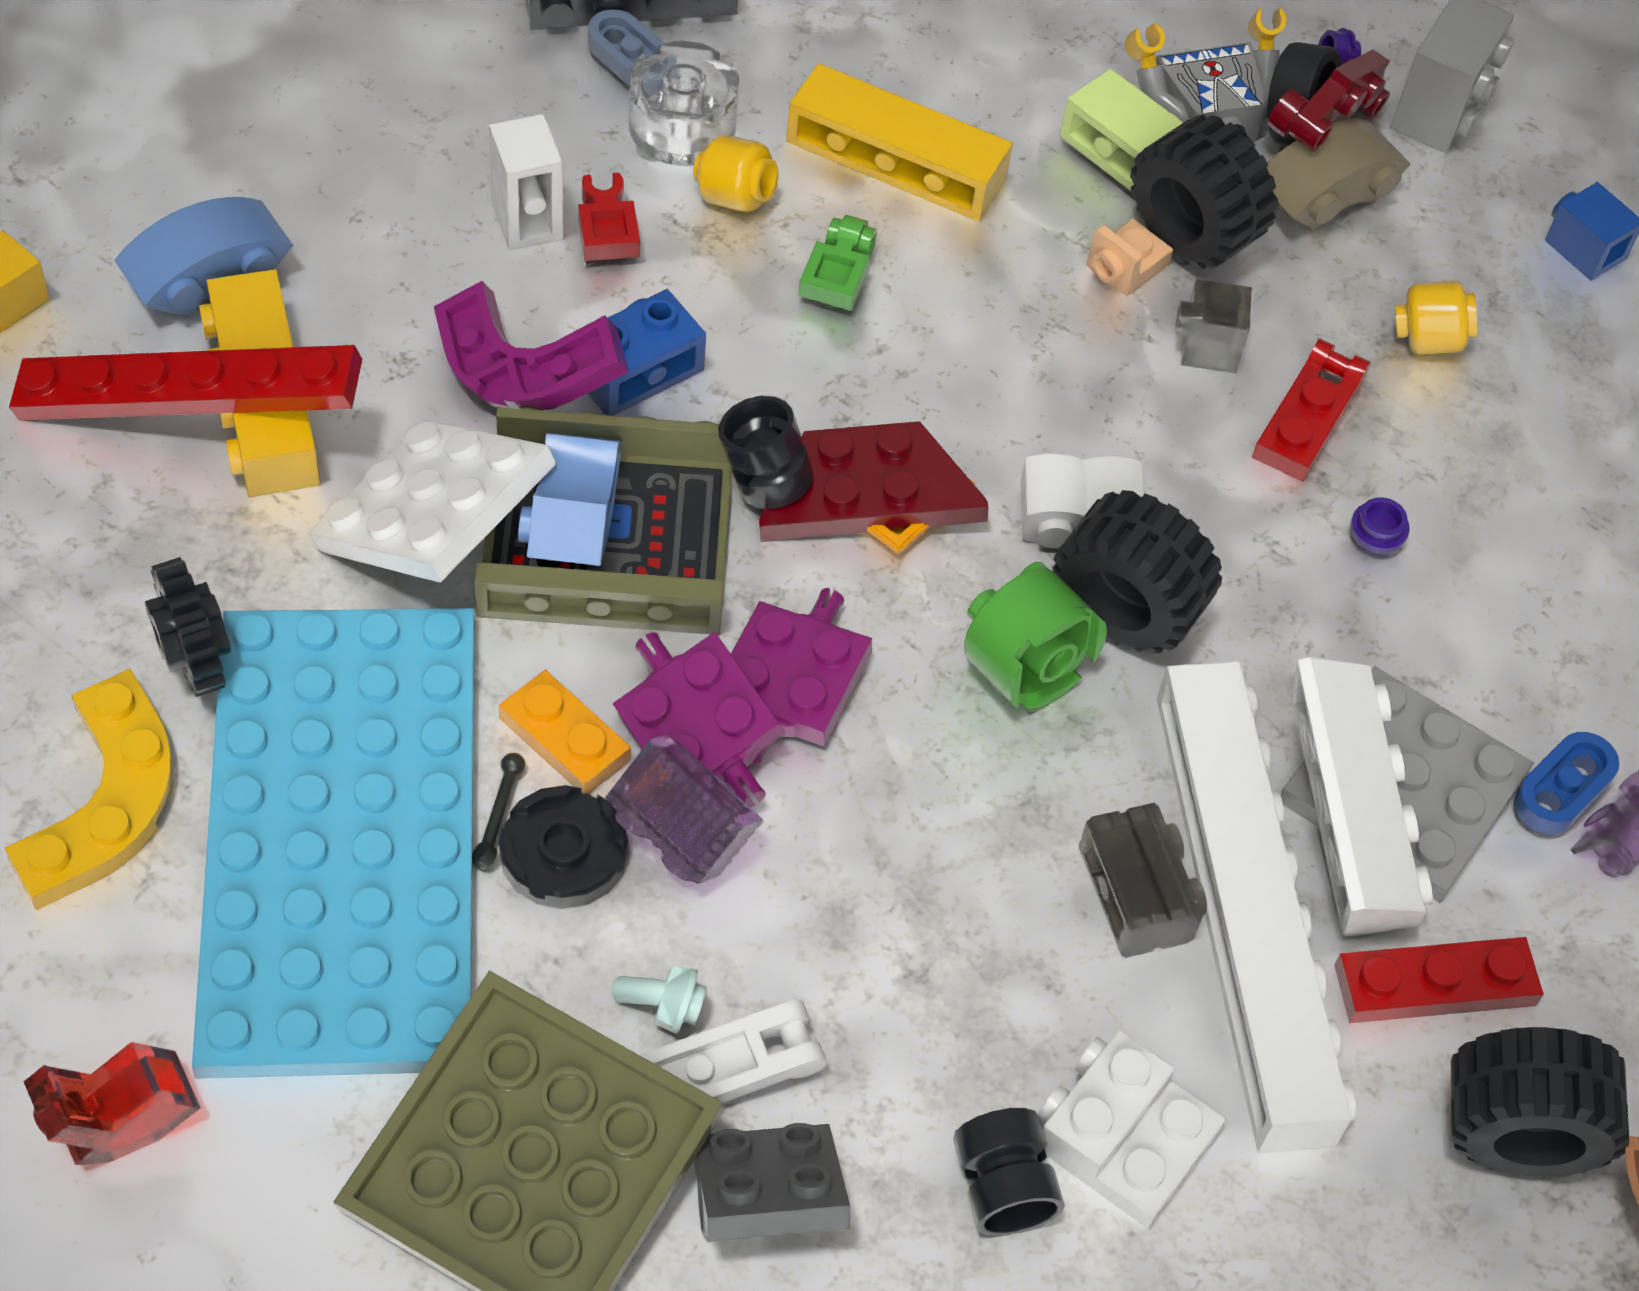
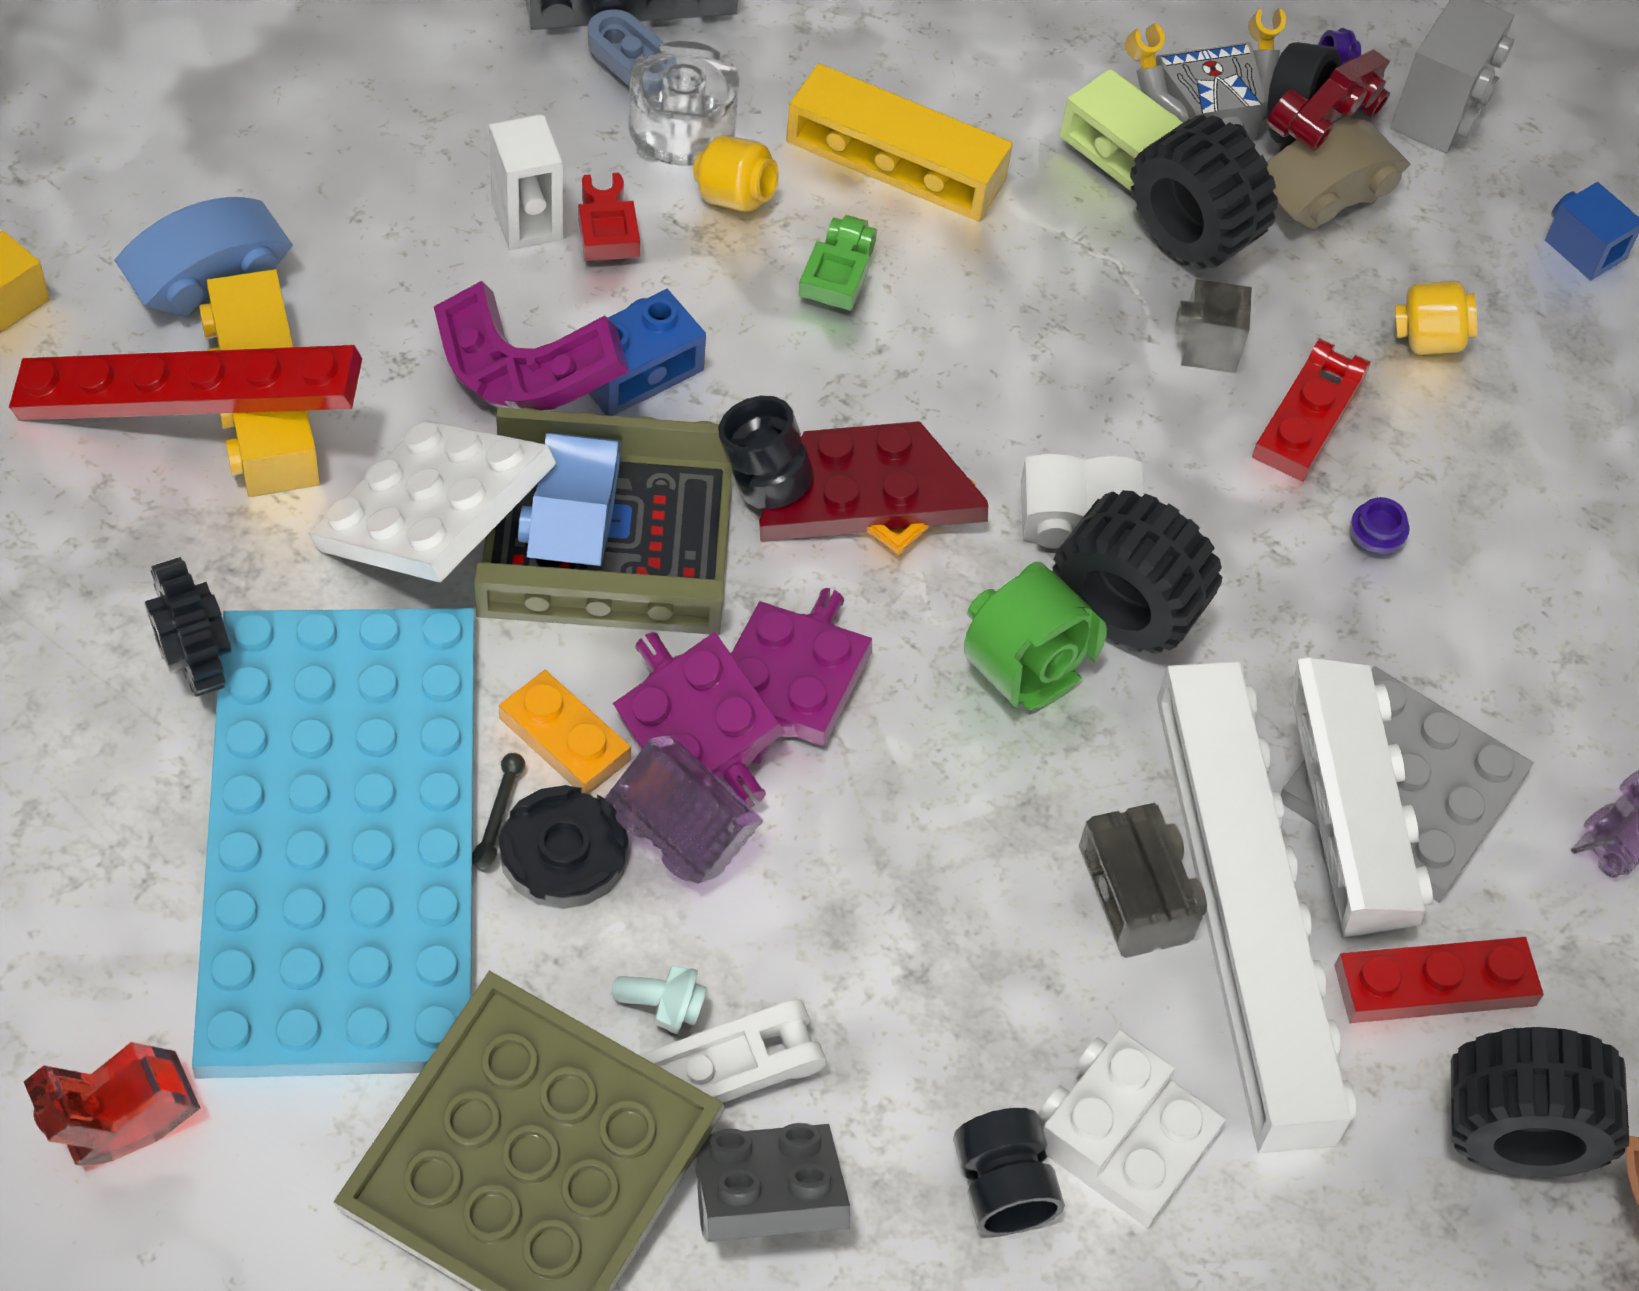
(122, 809): yellow plate -> none
(1127, 256): light nougat bracket -> none
(1563, 786): blue plate -> none

